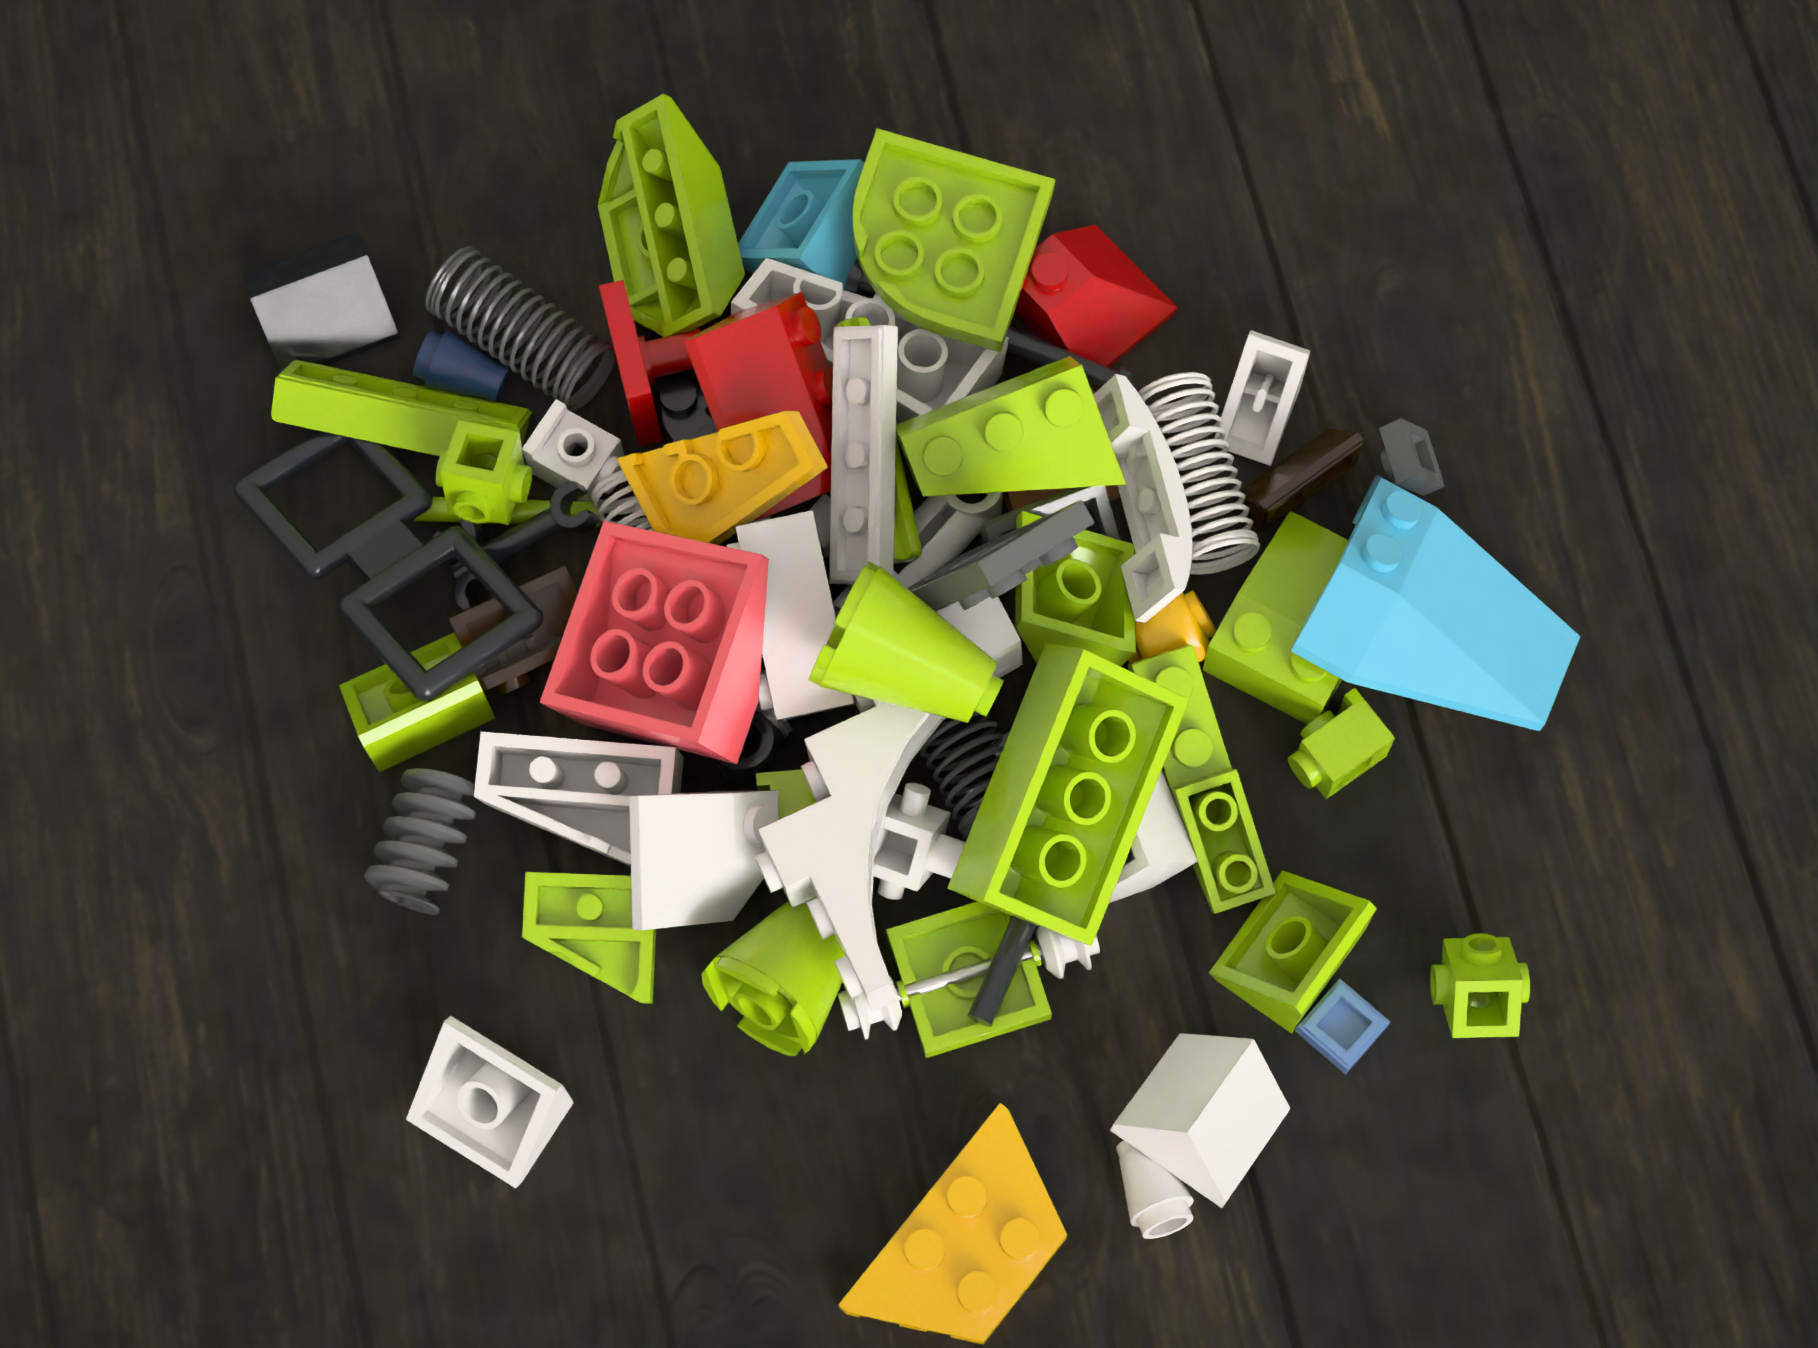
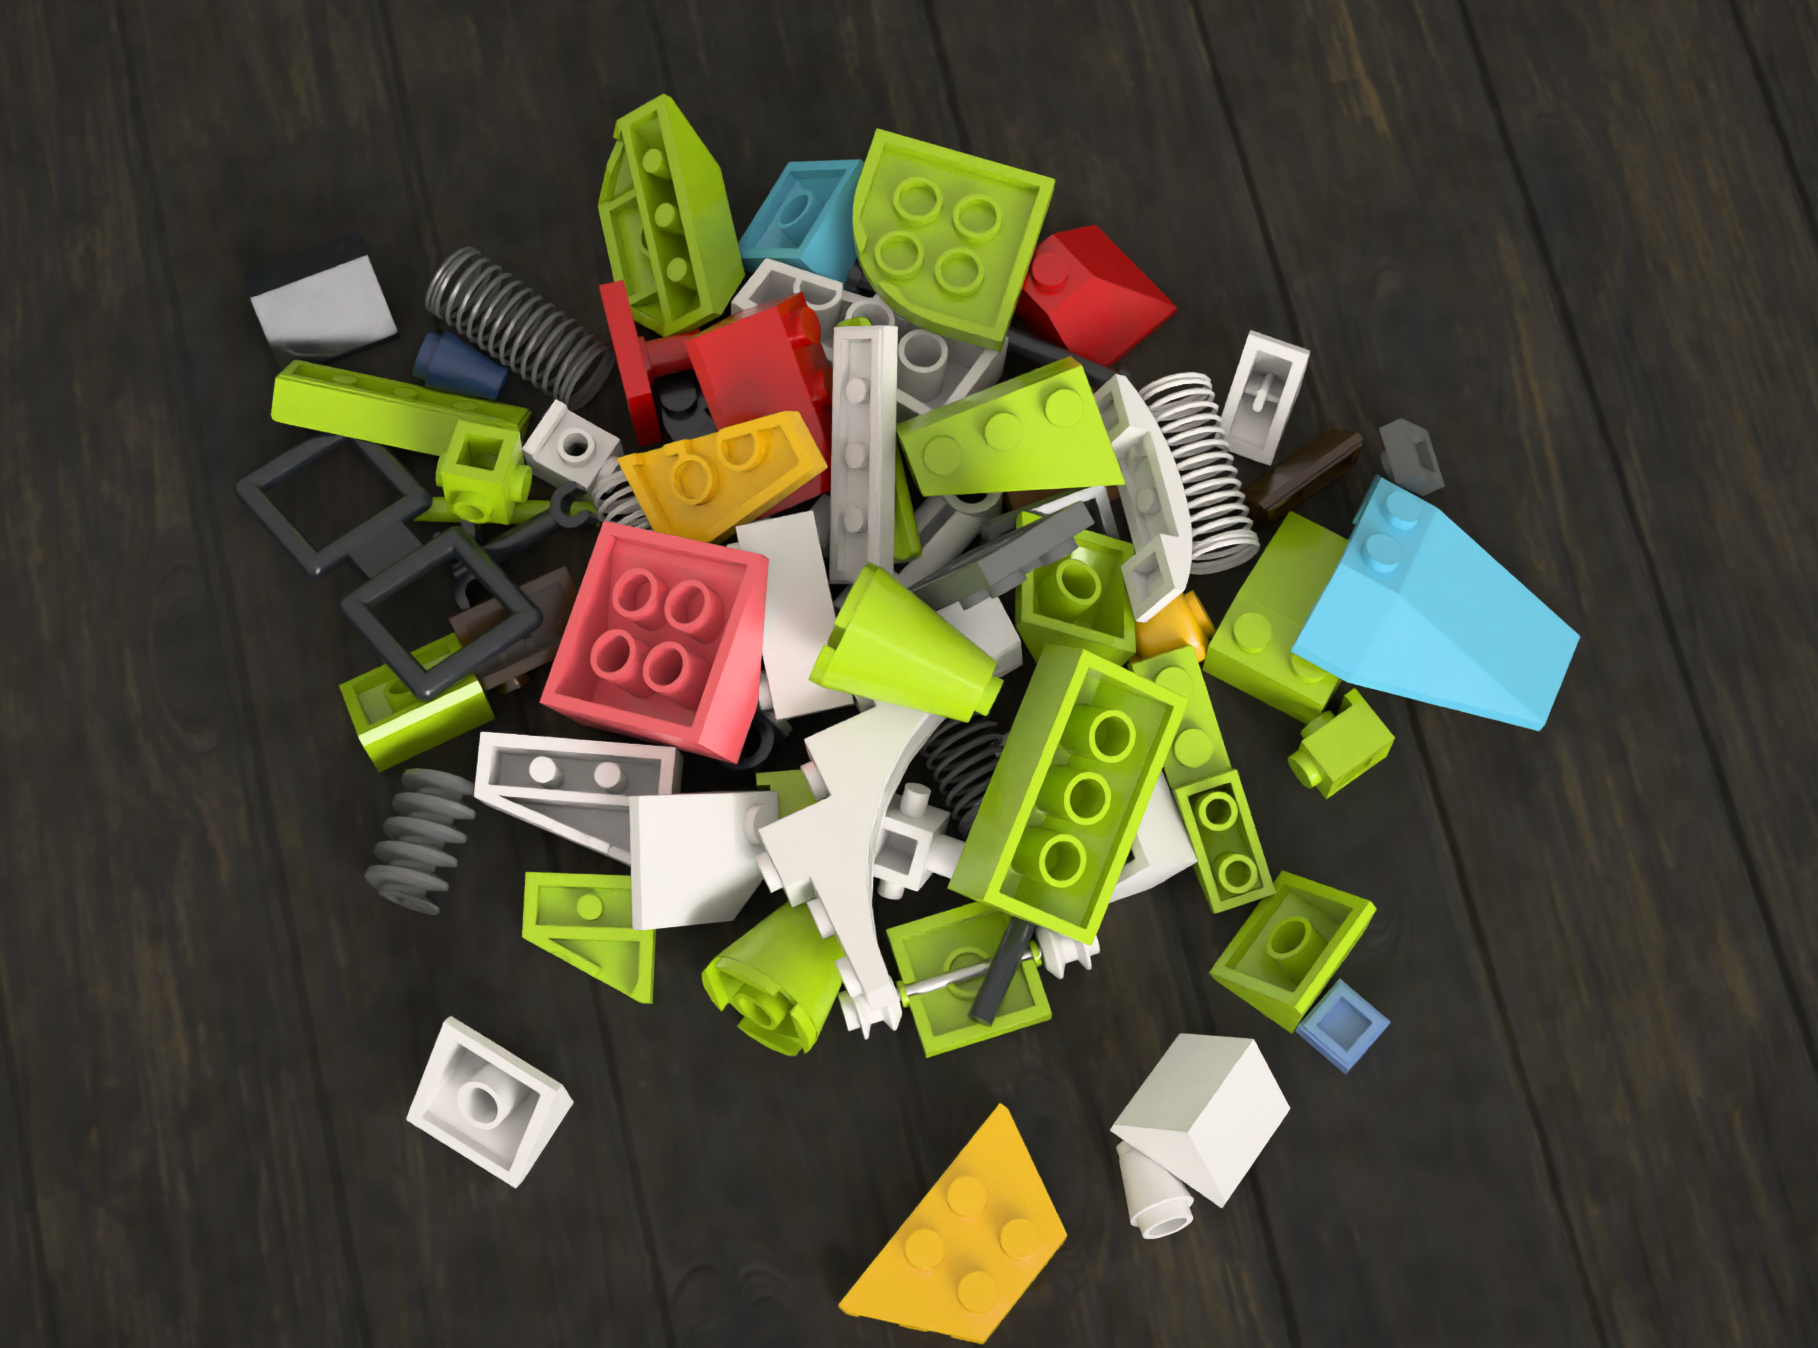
(1480, 986): lime brick -> none

